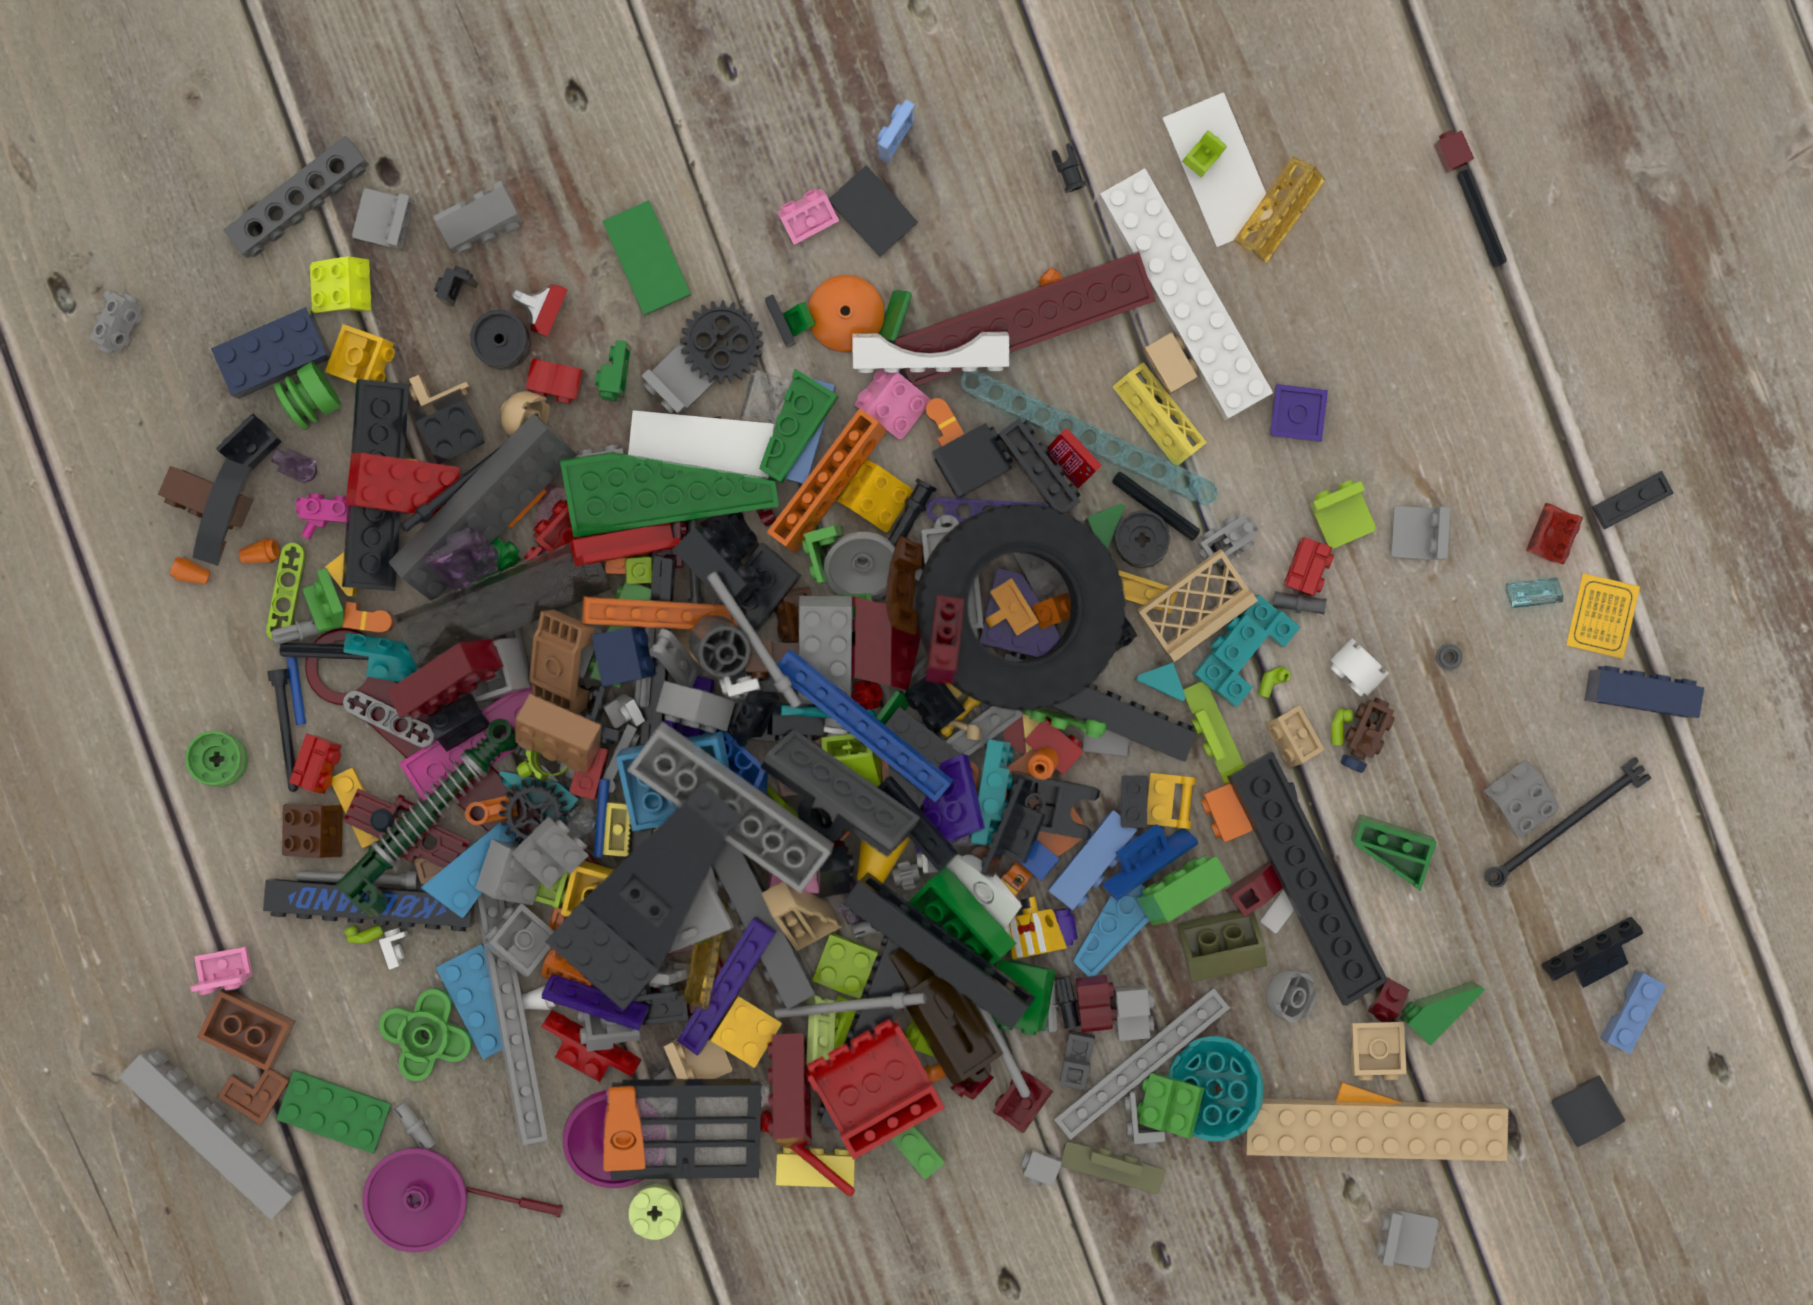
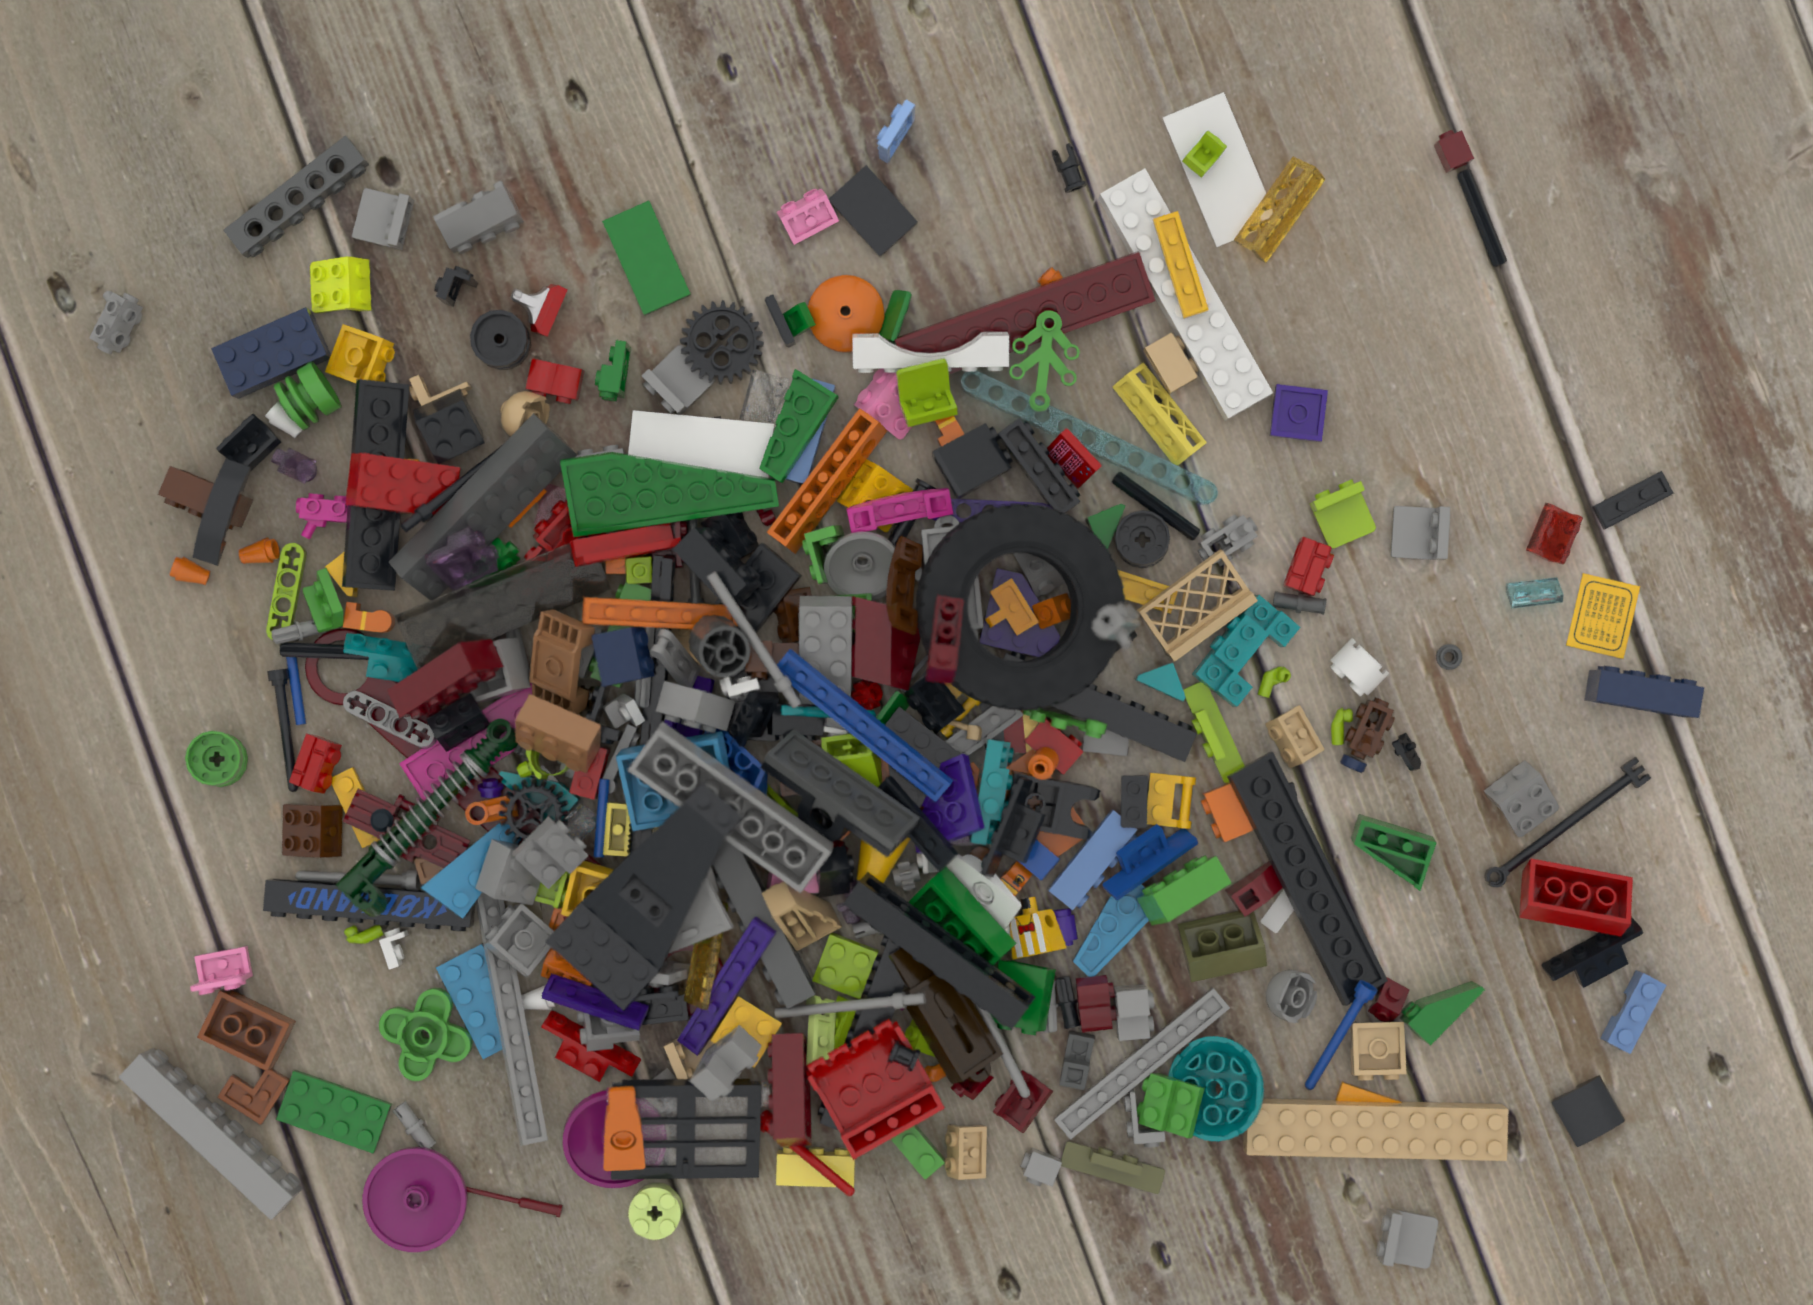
(281, 420): none -> white cone
(490, 788): none -> dark purple plate
(725, 1062): none -> light grey brick
(899, 508): none -> dark pink slope
(903, 1055): none -> black bush
(925, 392): none -> lime bracket
(966, 1151): none -> tan bracket
(1044, 356): none -> bright green plant
(1116, 623): none -> light grey brick
(1180, 264): none -> yellow tile
(1363, 992): none -> blue piece
(1406, 749): none -> black piece
(1576, 897): none -> red brick

